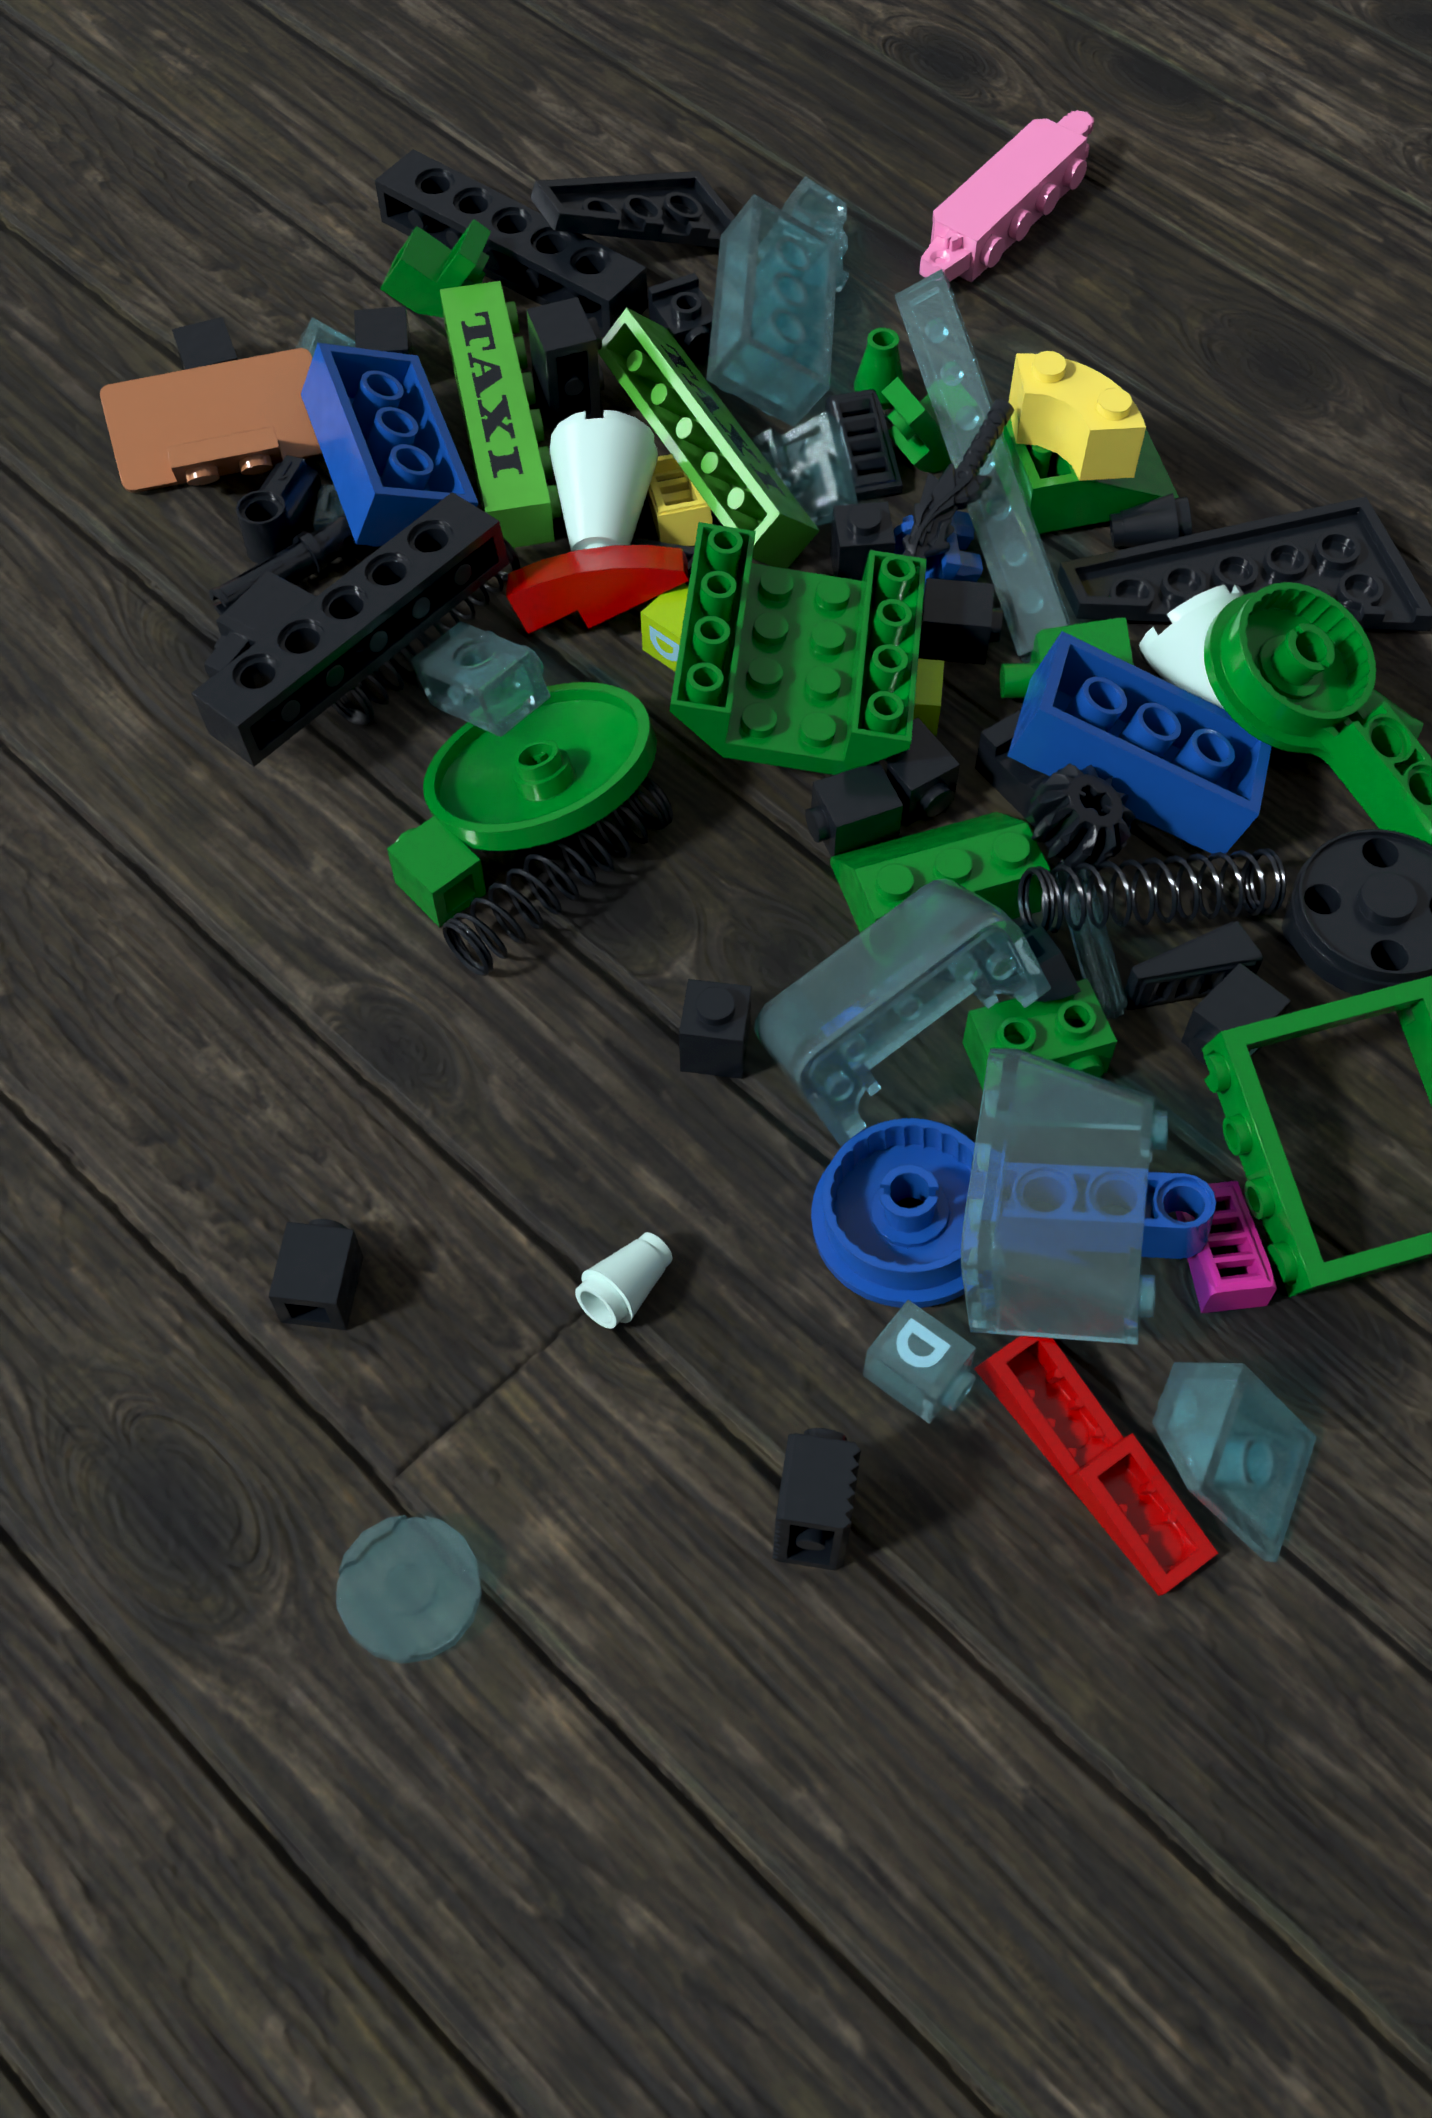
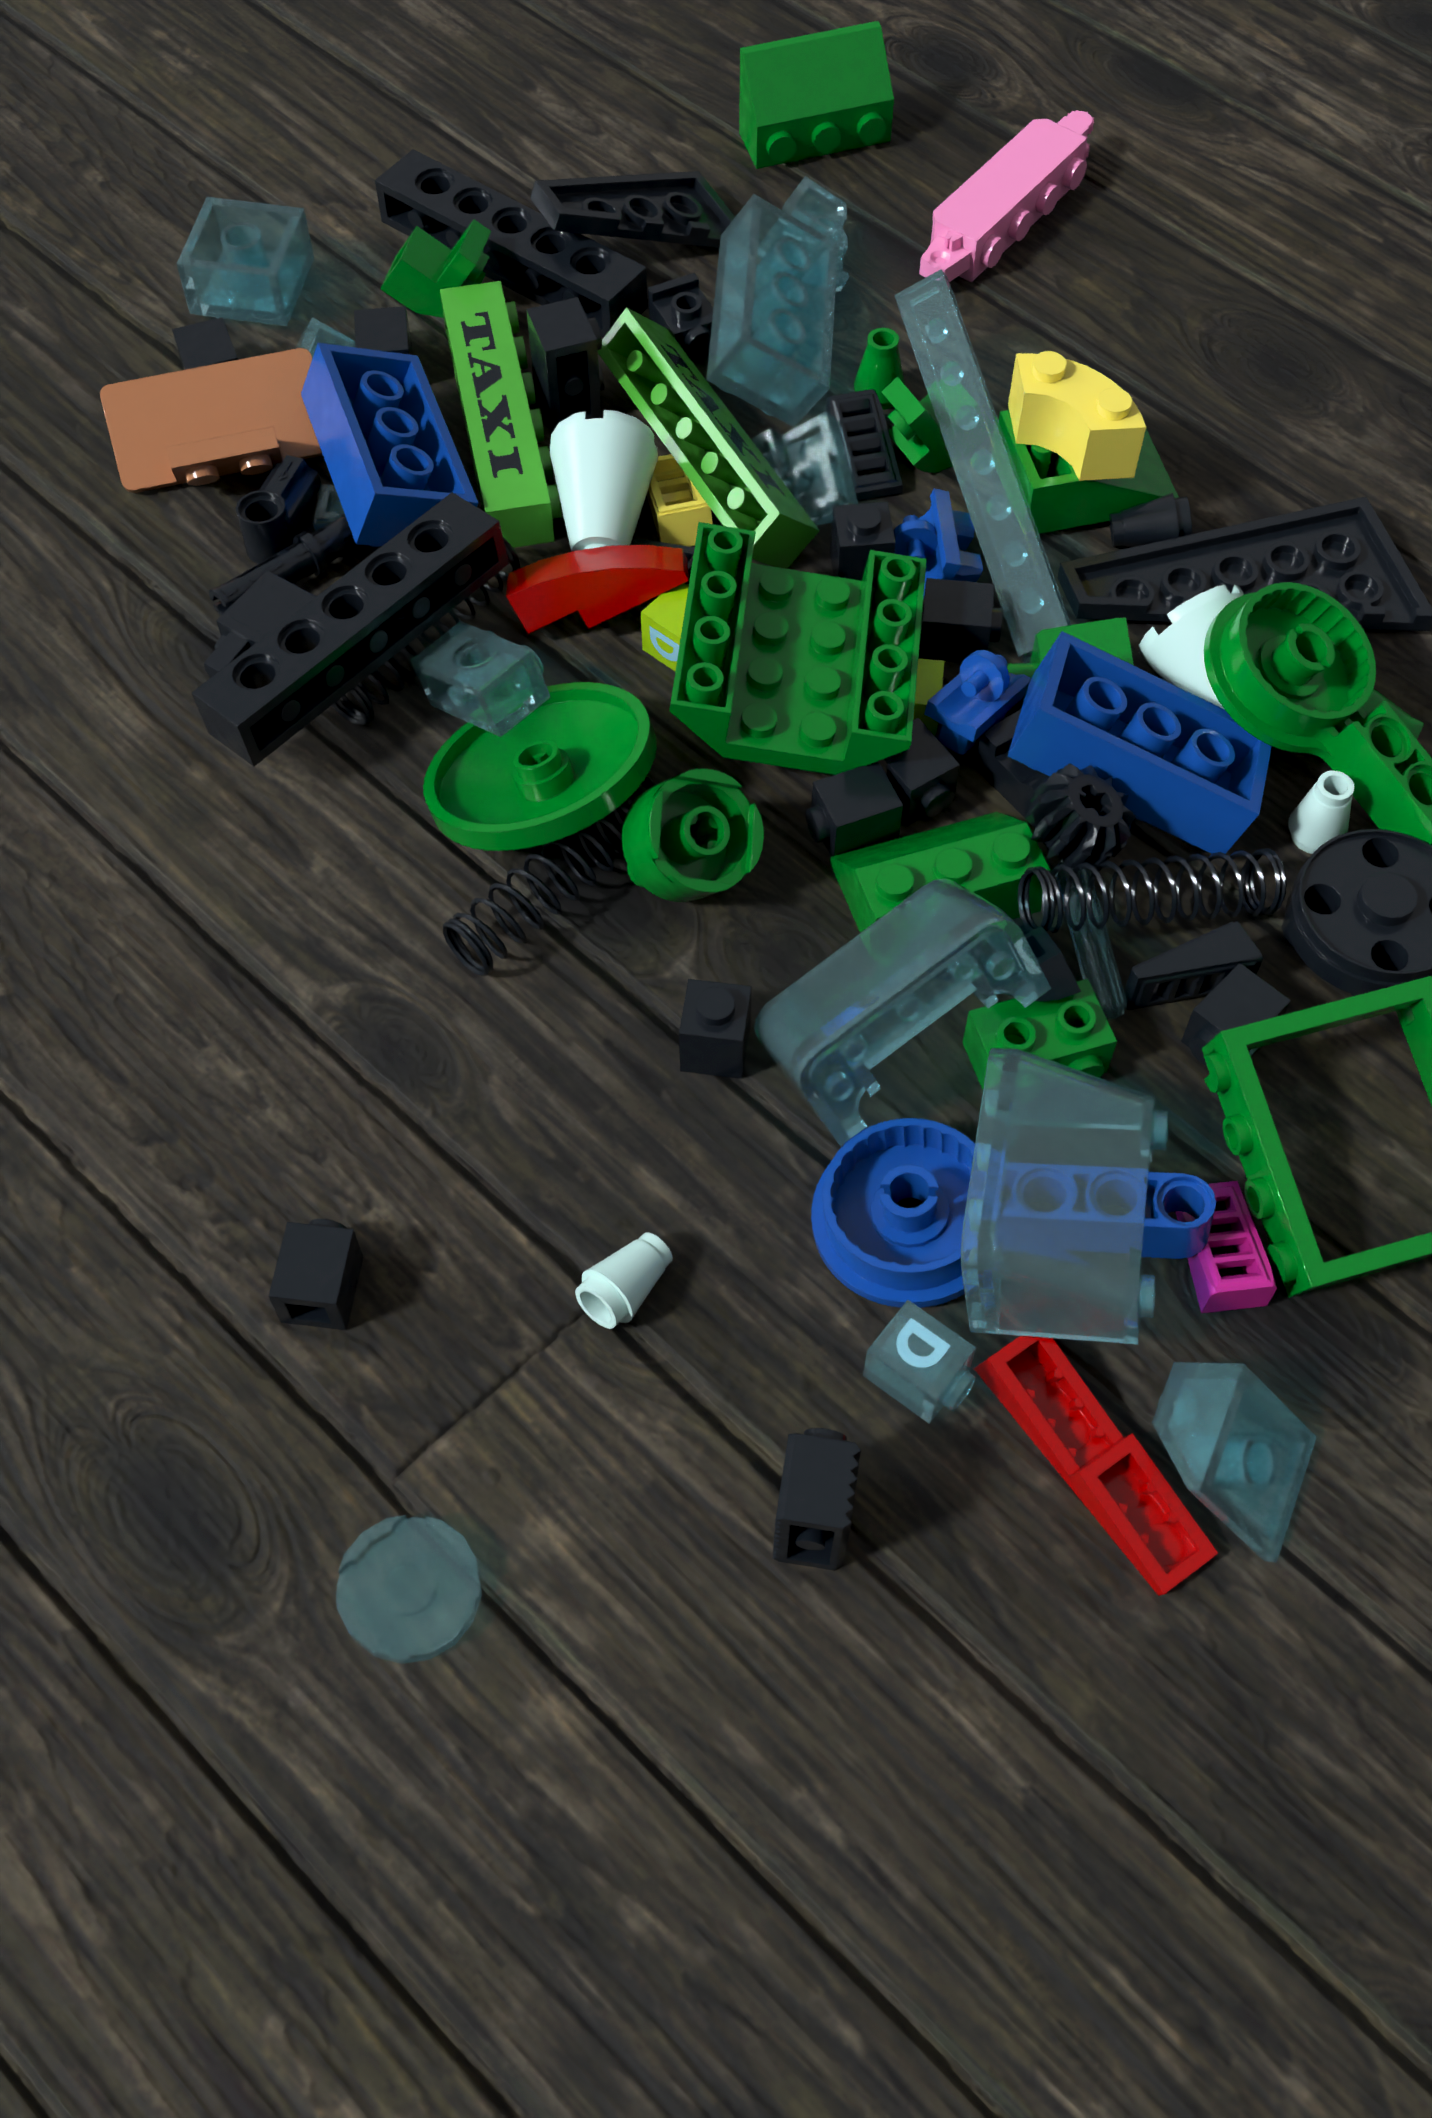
(246, 261): none -> clear light blue brick
(436, 870): green brick -> none
(691, 836): none -> green brick
(815, 95): none -> green slope
(954, 489): black sword -> none
(975, 700): none -> blue hips
(1322, 811): none -> light aqua cone

